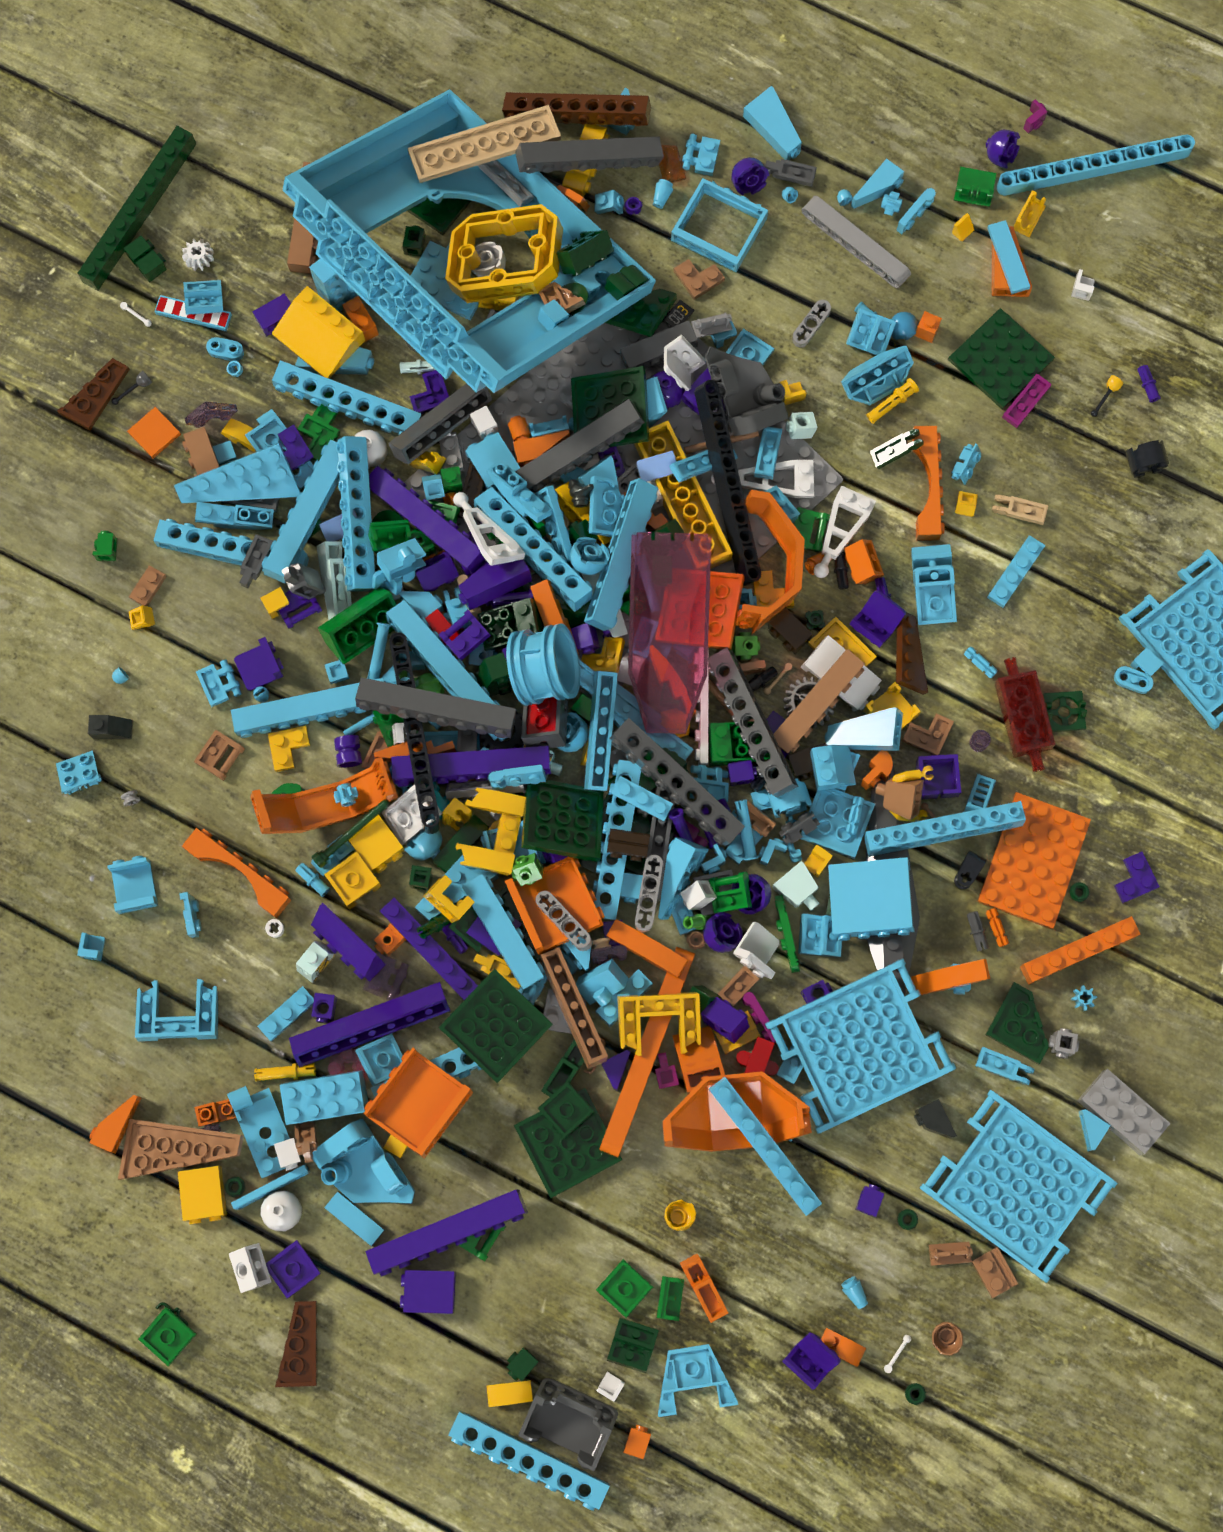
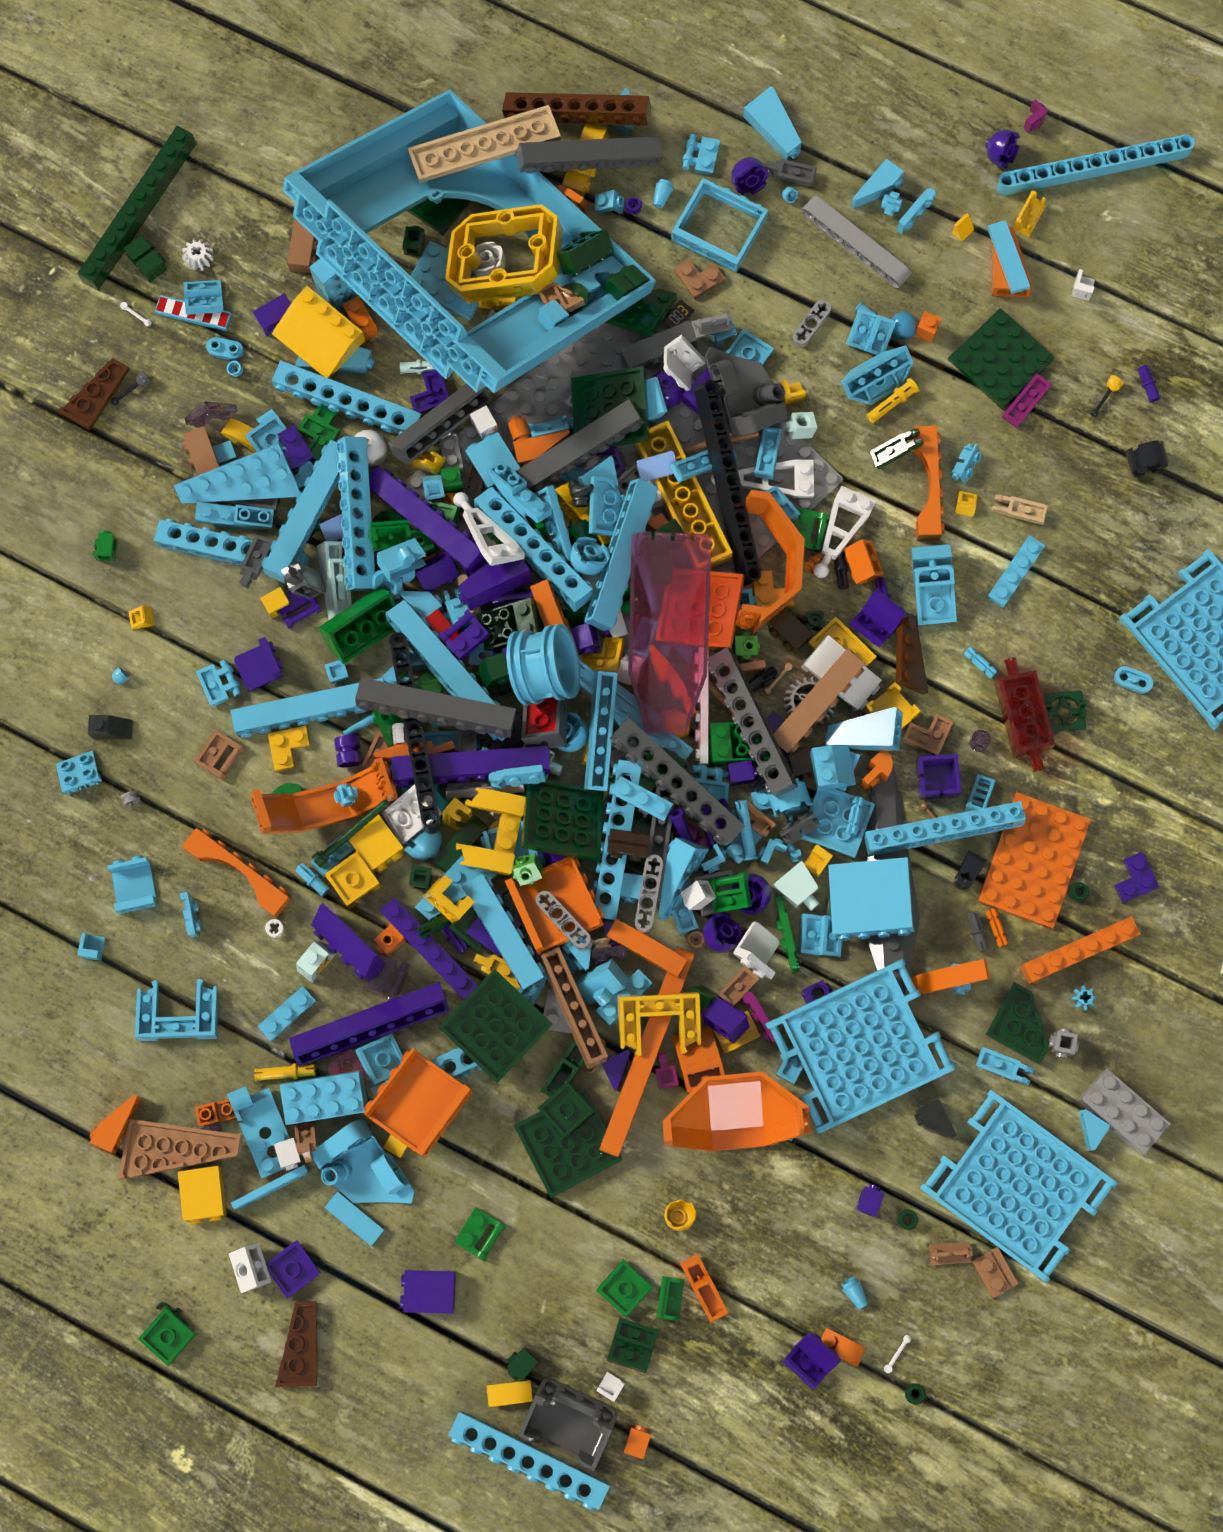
(147, 586): medium nougat plate -> none
(154, 432): orange tile -> none
(228, 1186): dark green plate -> none
(263, 697): medium azure hinge -> none
(281, 1211): white cylinder -> none
(320, 999): dark purple brick -> none
(378, 651): medium azure pin -> none
(446, 1232): dark purple brick -> none
(507, 182): light grey tile -> none
(583, 708): green brick -> none
(671, 164): clear orange slope -> none
(693, 1369): medium azure wing -> none
(697, 921): bright green axle -> none
(759, 1058): red piece -> none
(765, 1146): medium azure plate -> none
(844, 197): medium azure hinge -> none
(904, 794): medium nougat torso -> none
(947, 1338): medium nougat hair -> none
(975, 186): green hinge -> none
(1147, 662): medium azure panel -> none

